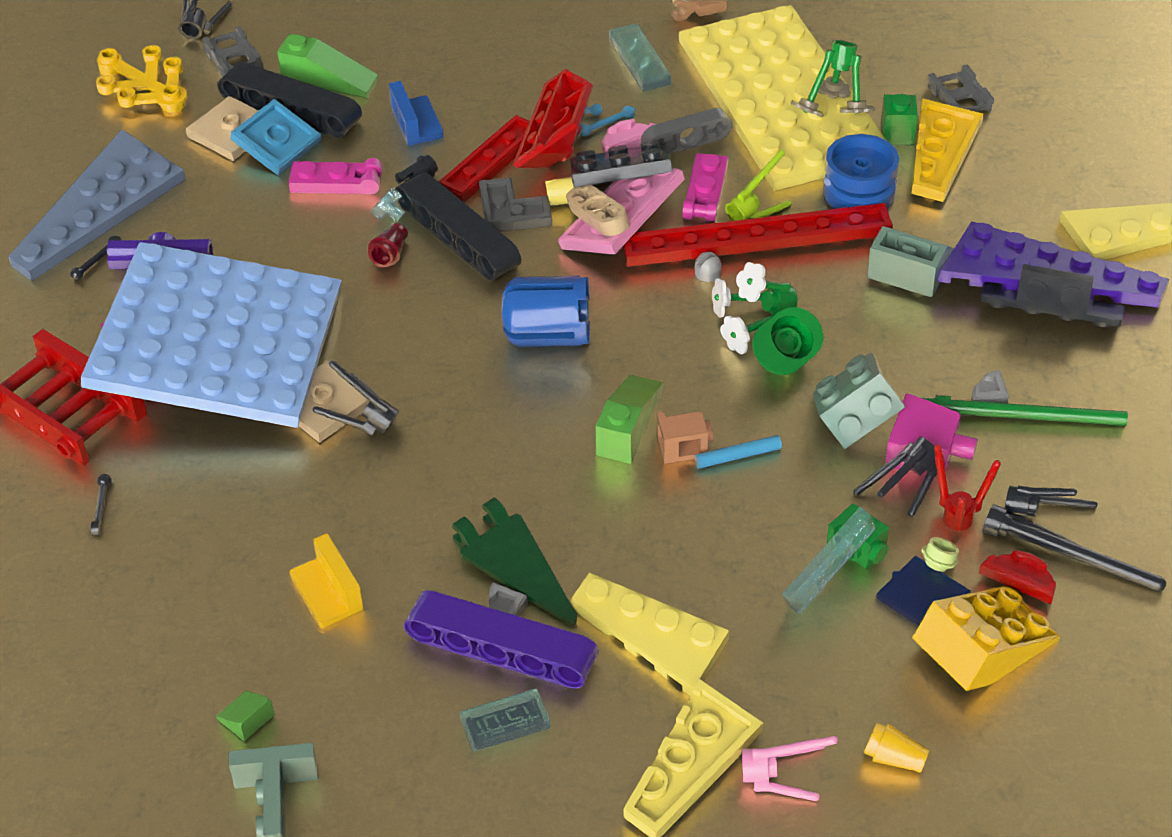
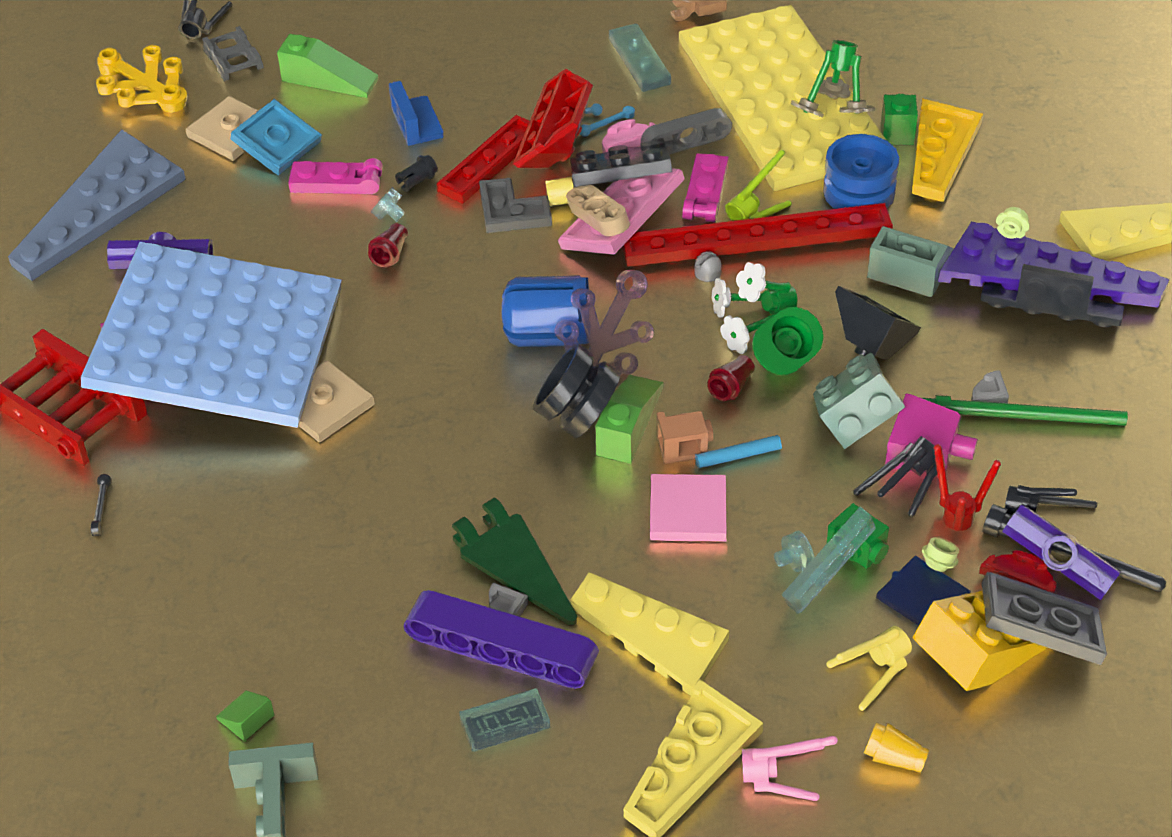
(78, 273): black hinge -> none
(318, 107): black beam -> none
(327, 584): yellow panel -> none
(377, 412): black plant -> none
(458, 226): black beam -> none
(577, 390): none -> black wheel
(602, 337): none -> plant
(688, 507): none -> bright pink tile
(729, 379): none -> dark red cone
(795, 552): none -> clear light blue tile
(872, 325): none -> black slope
(885, 649): none -> light yellow plant
(971, 89): dark grey piece -> none
(1015, 217): none -> yellowish green plate
(1043, 618): none -> dark grey tile
(1084, 565): none -> piece

